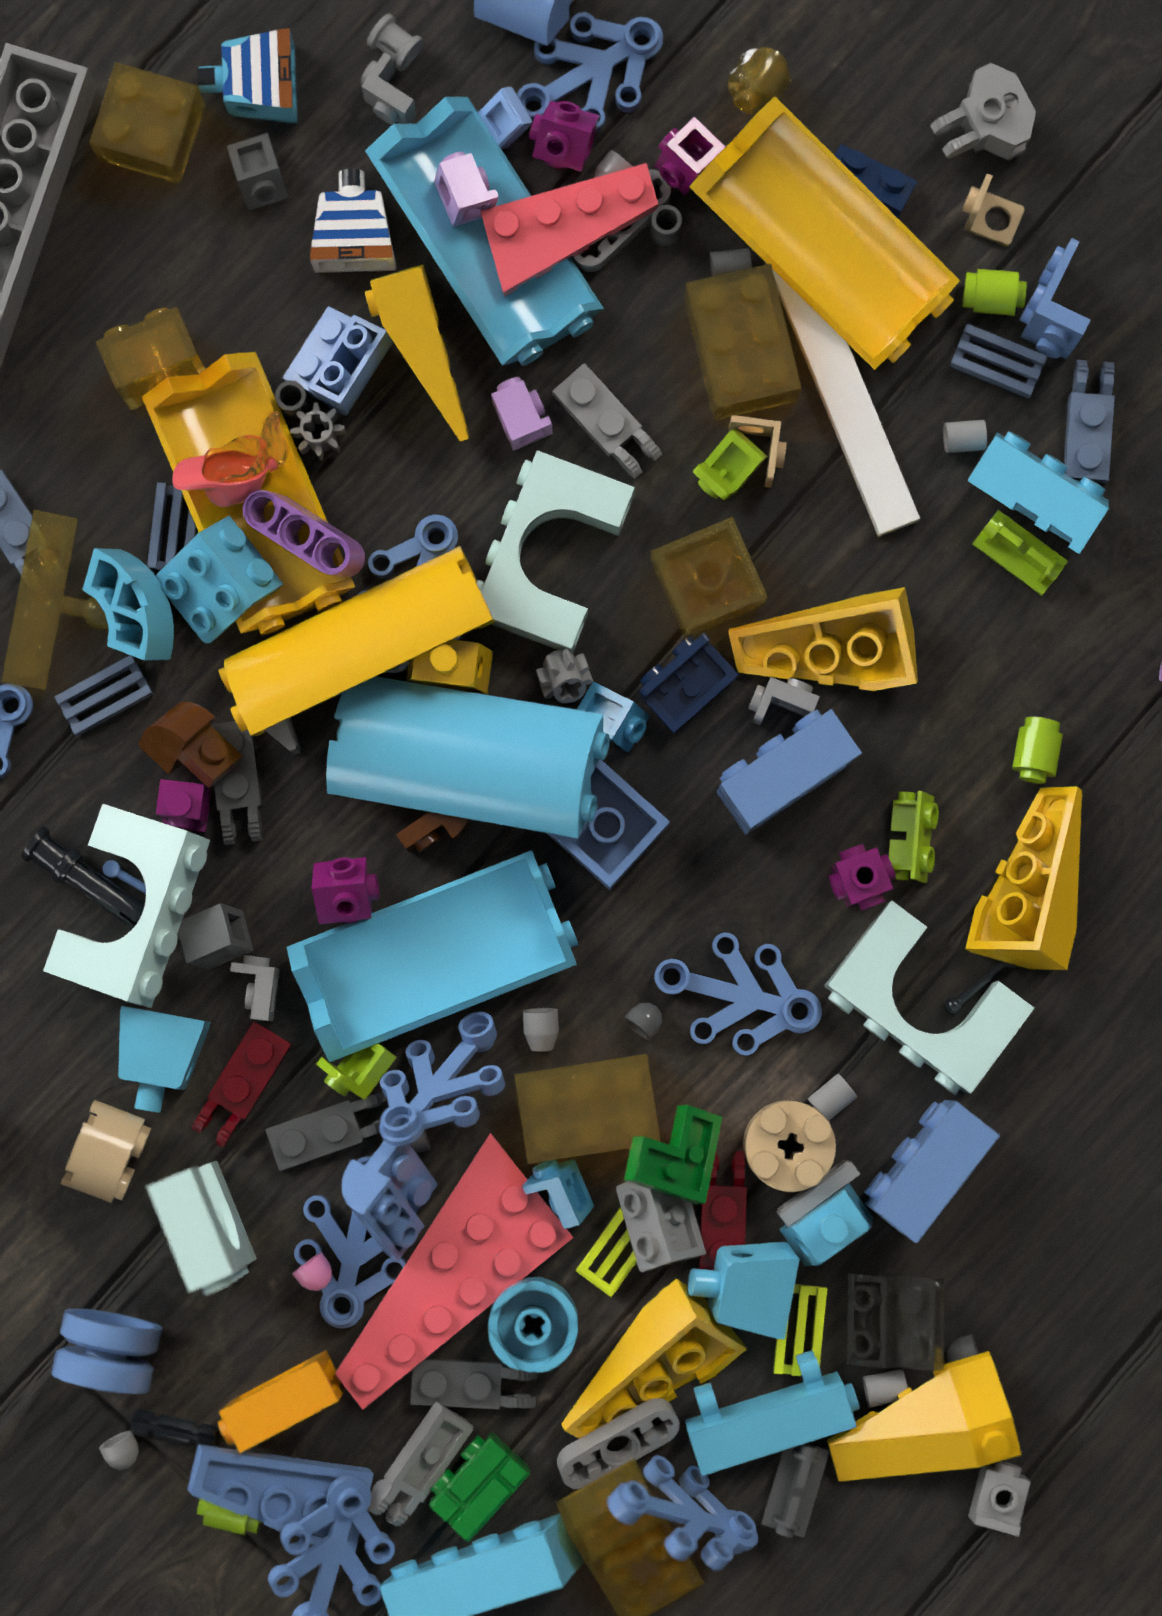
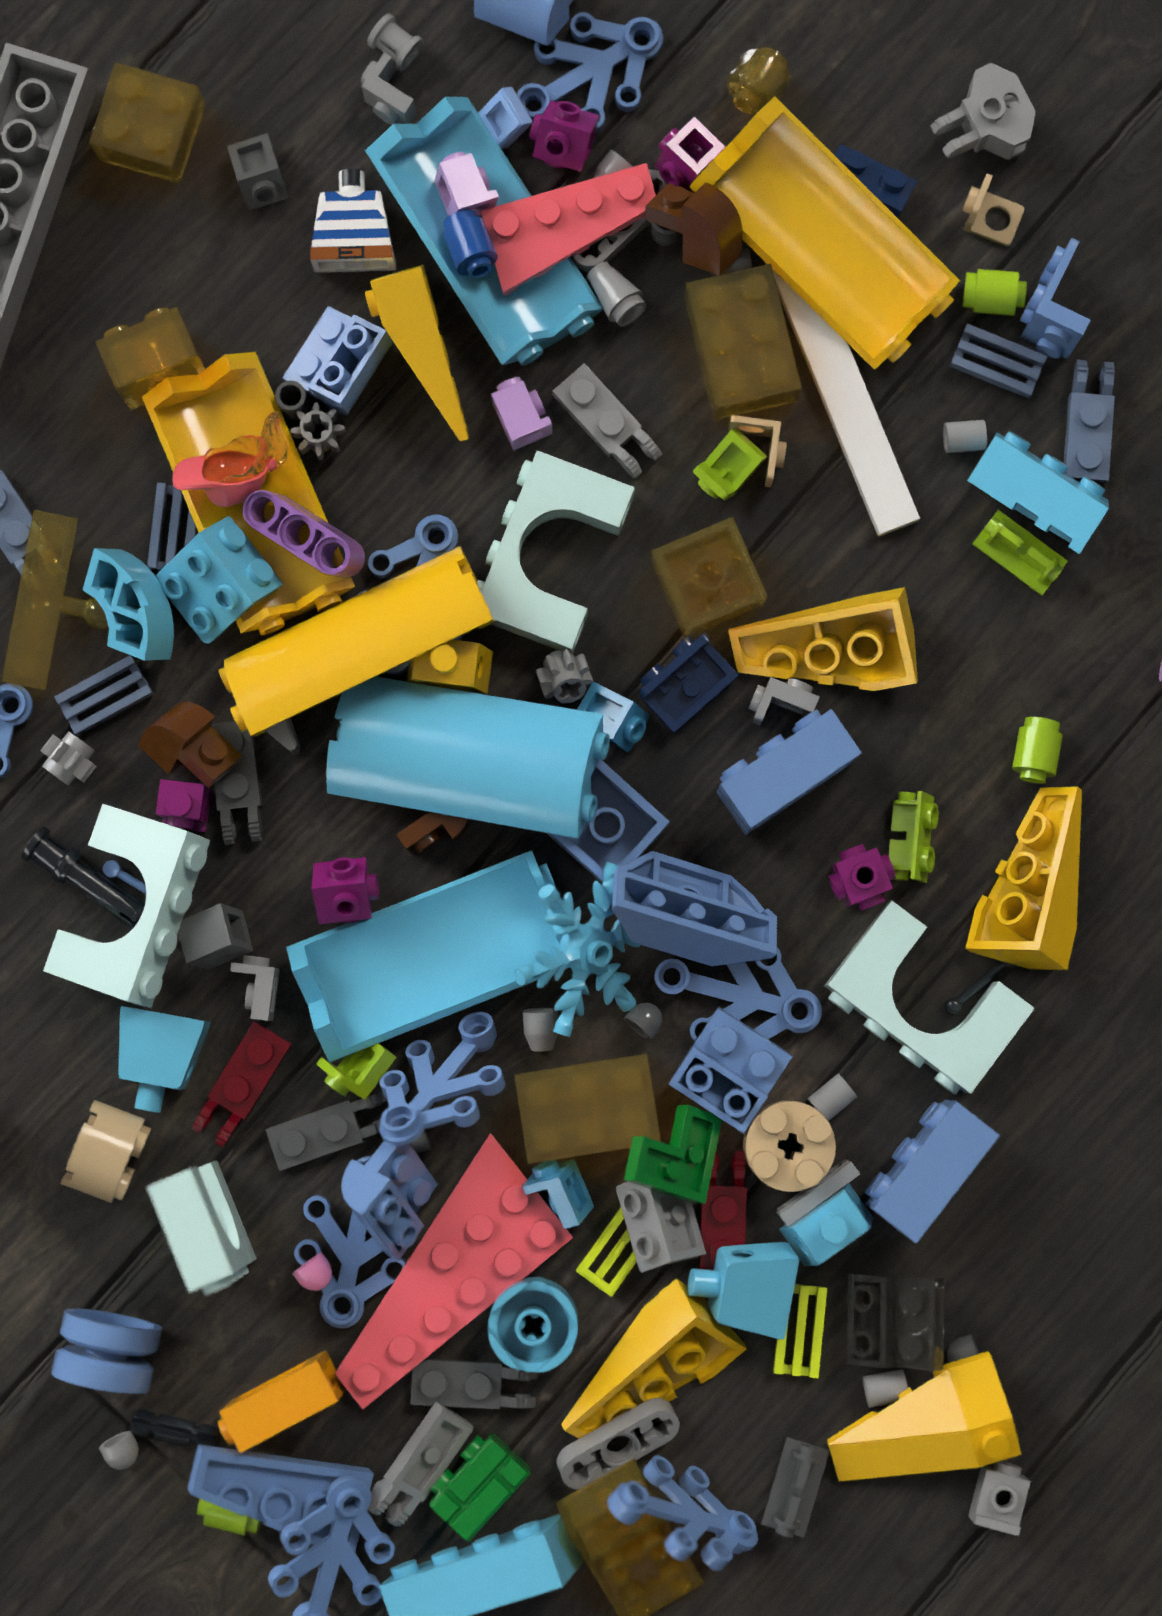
(68, 758): none -> light grey gear
(256, 77): torso -> none
(469, 243): none -> blue brick
(583, 949): none -> medium azure piece
(616, 294): none -> light grey cone
(691, 911): none -> medium blue wedge
(705, 219): none -> reddish brown brick
(730, 1069): none -> medium blue brick
(772, 1420): medium azure brick -> none

